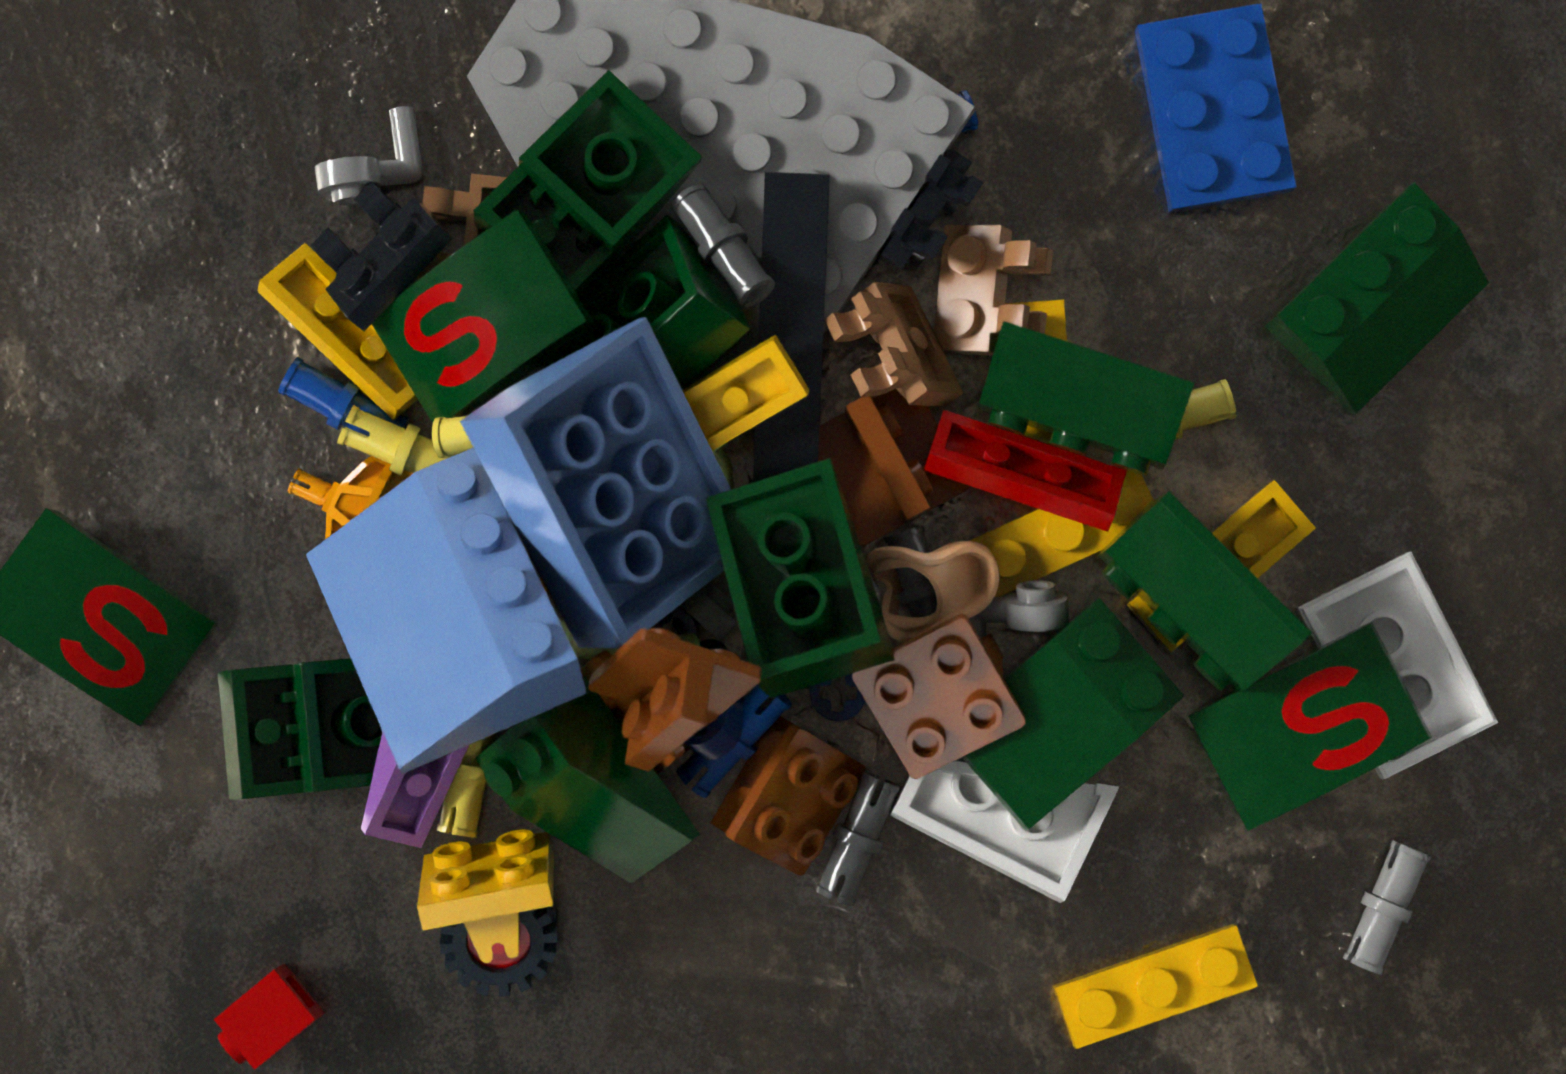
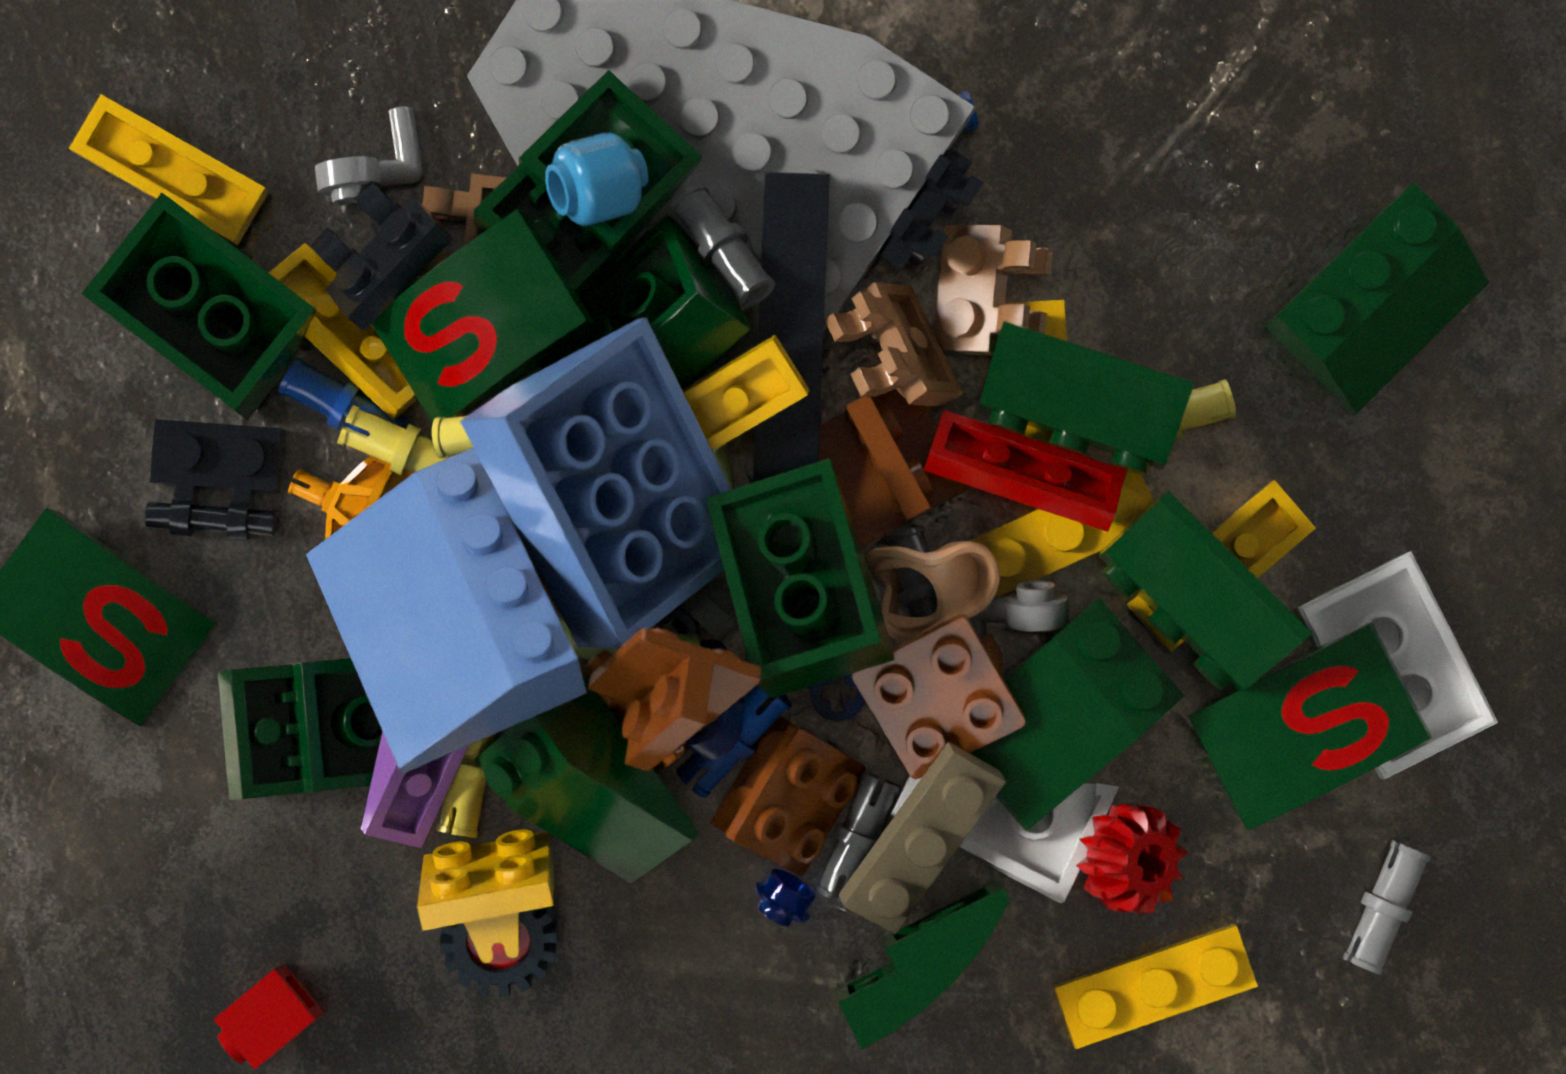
(165, 164): none -> yellow plate
(202, 305): none -> dark green slope
(216, 458): none -> black plate
(596, 179): none -> dark azure head
(784, 898): none -> clear blue plate
(922, 838): none -> dark tan plate
(923, 964): none -> dark green slope
(1132, 858): none -> red gear
(1215, 108): blue plate -> none

